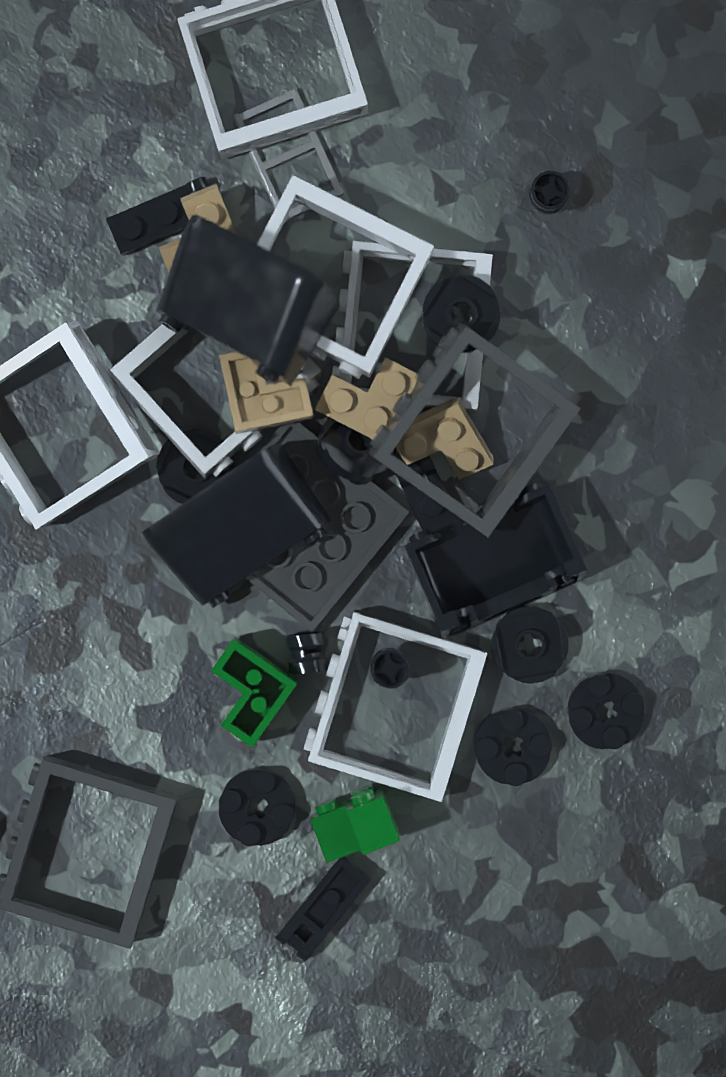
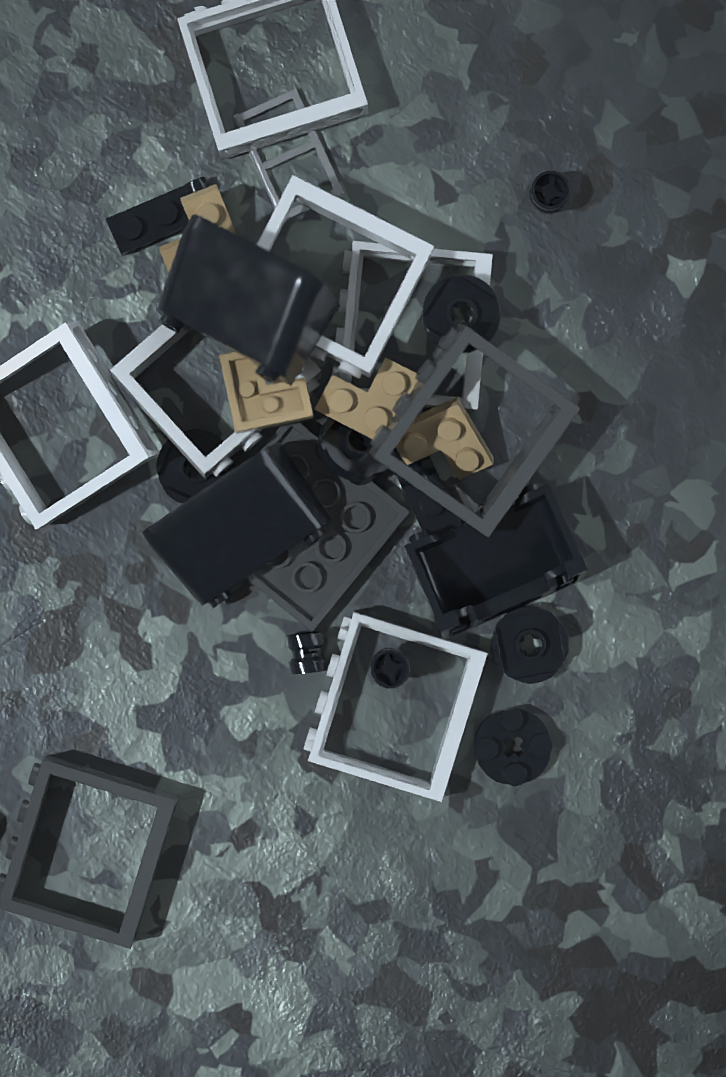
(262, 685): green brick -> none
(262, 785): black plate -> none
(323, 906): black plate -> none
(355, 825): green brick -> none
(626, 704): black plate -> none

